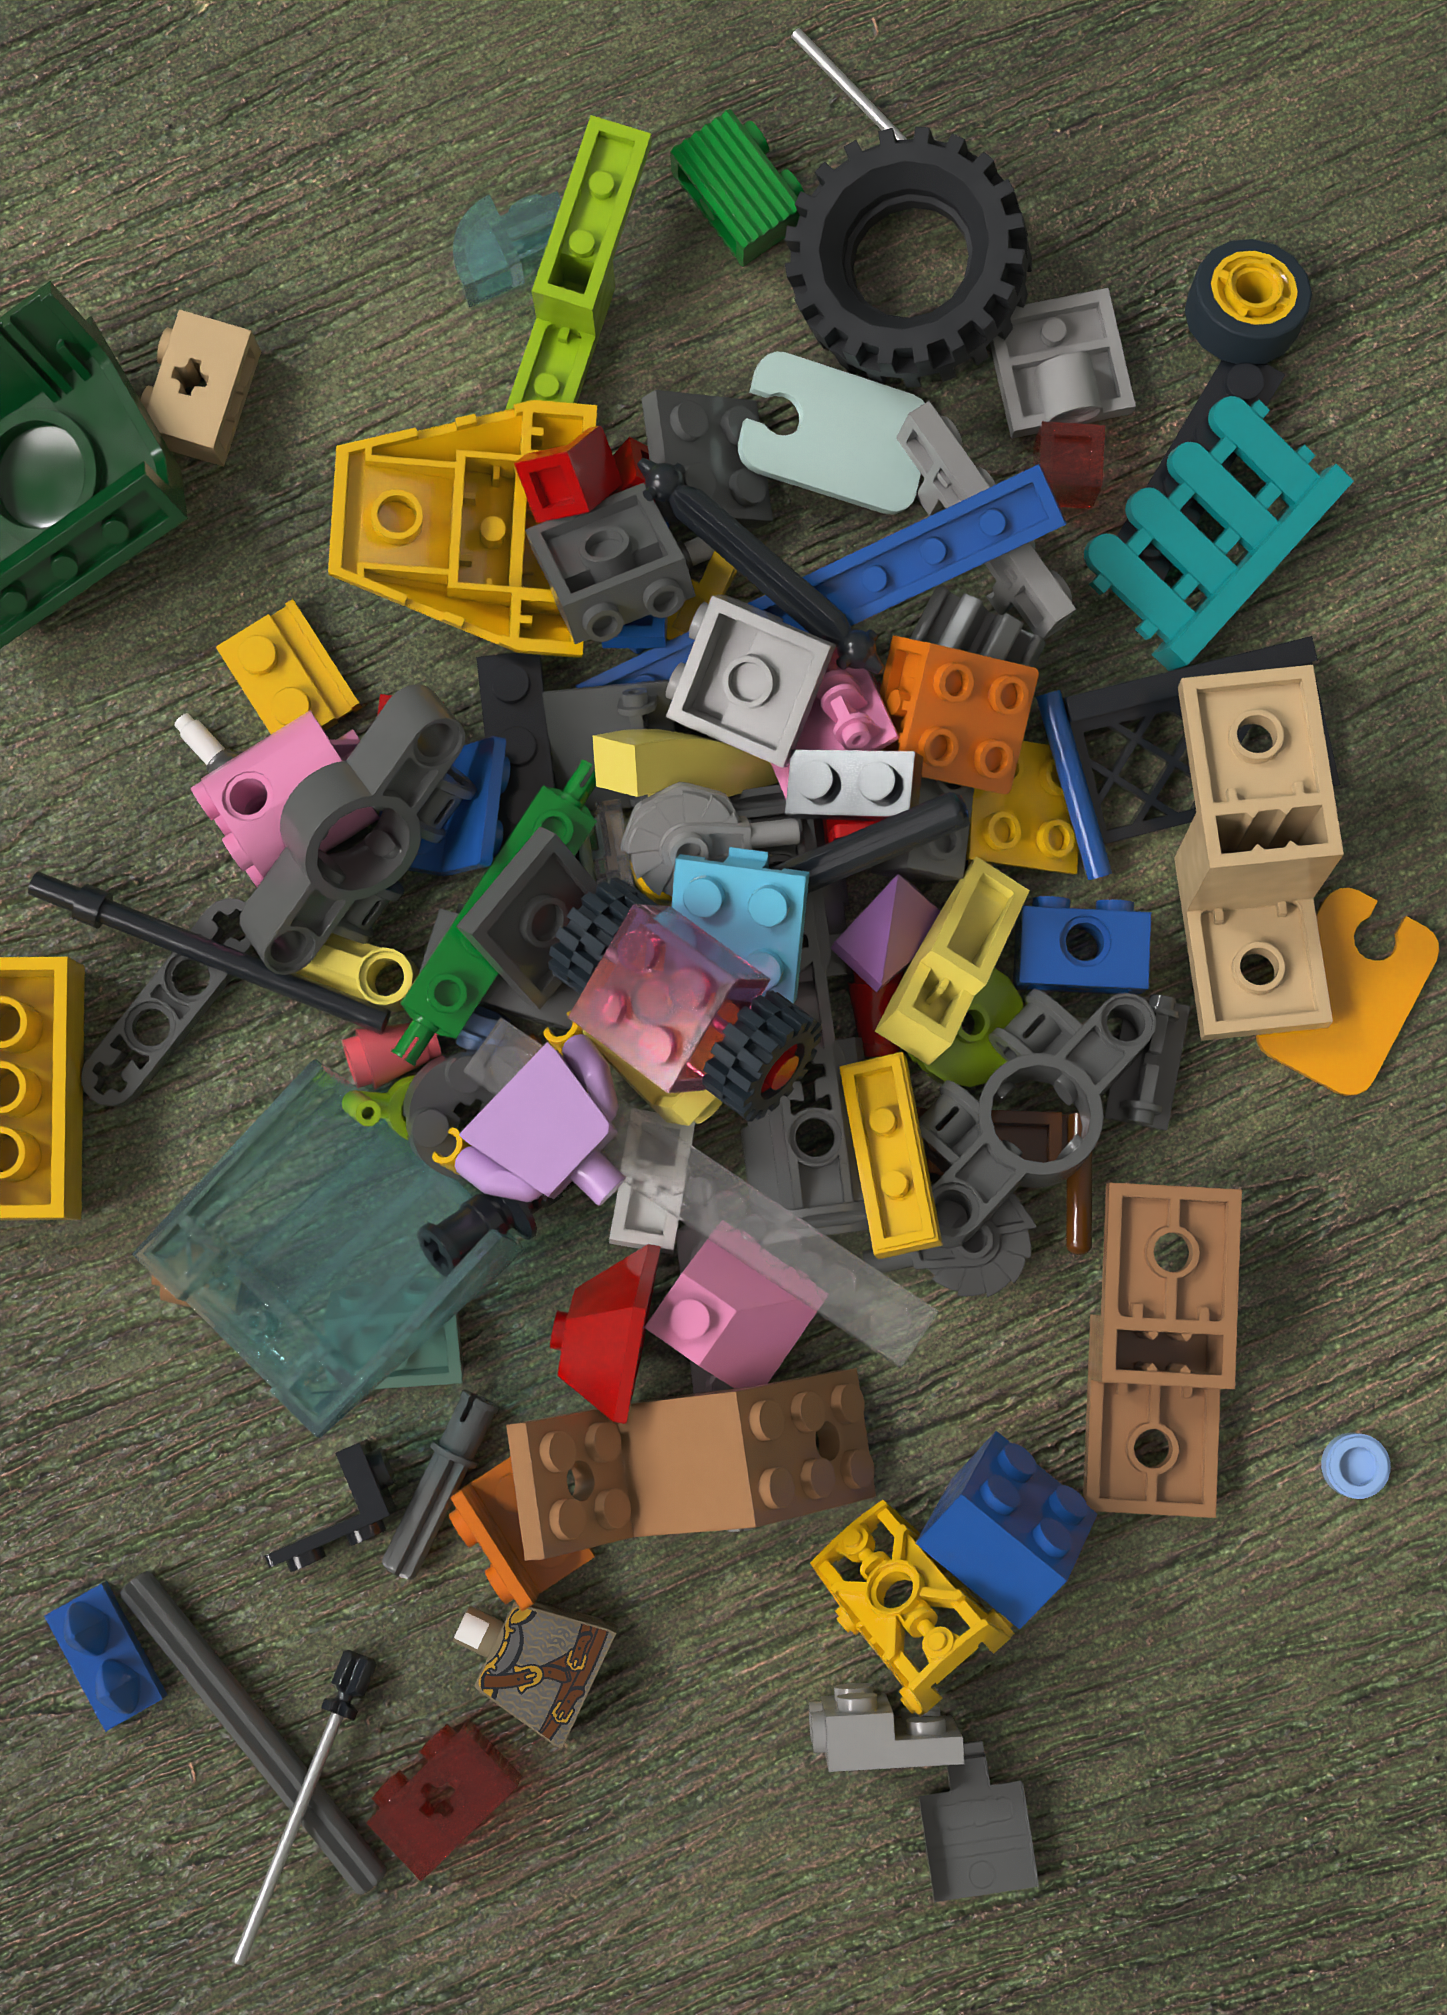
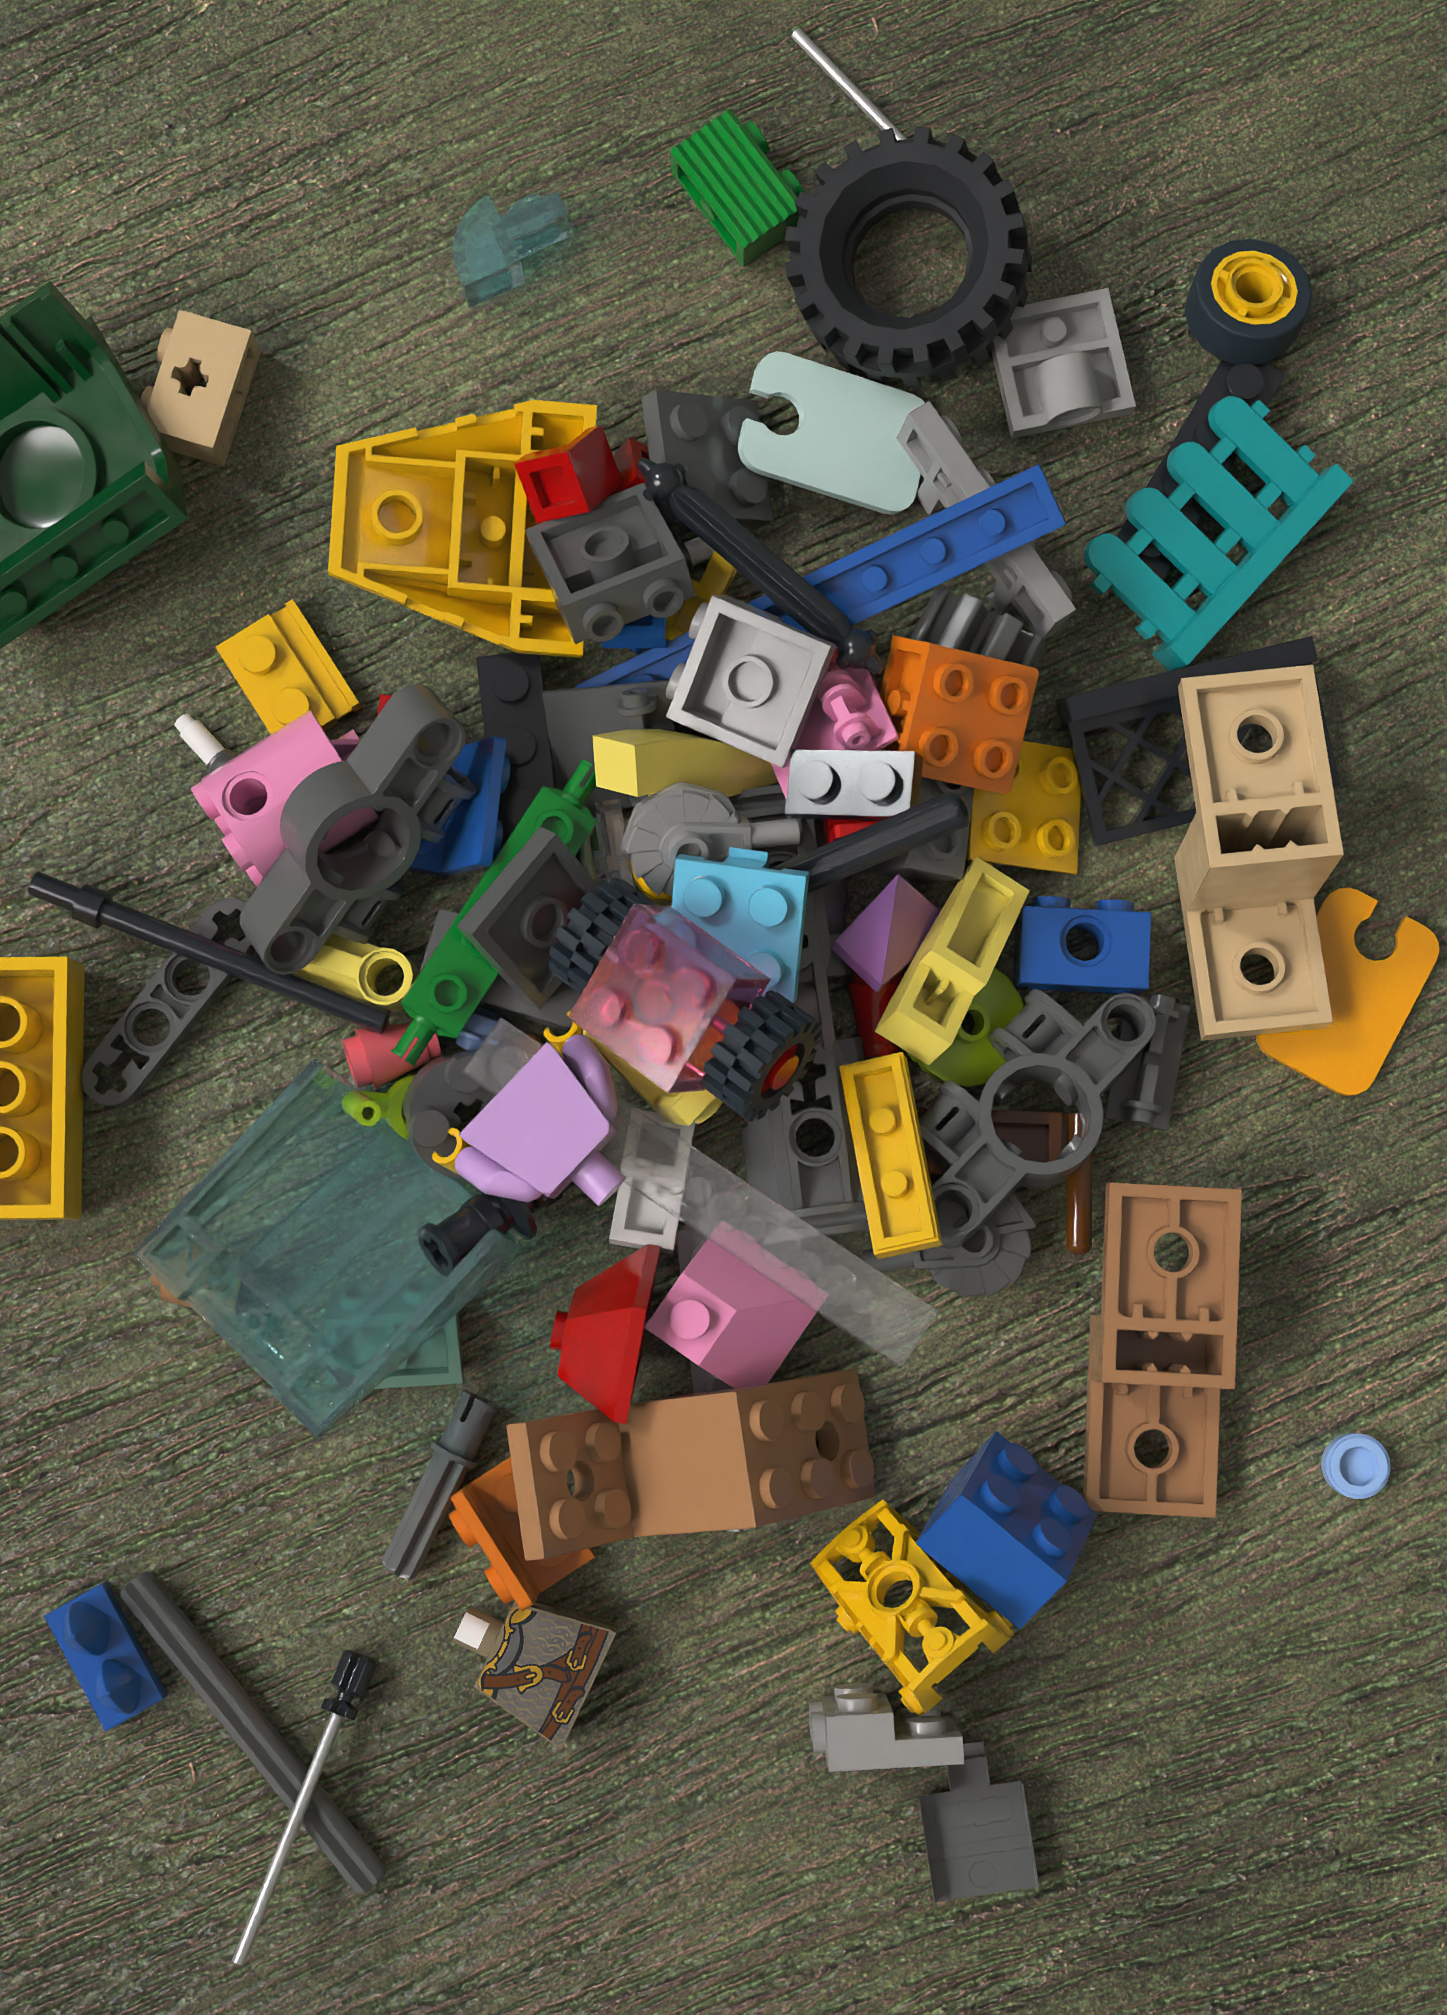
(368, 1479): black bracket -> none
(426, 1833): clear red brick -> none
(577, 265): lime bracket -> none
(1071, 461): clear red panel -> none
(1074, 785): blue bar -> none

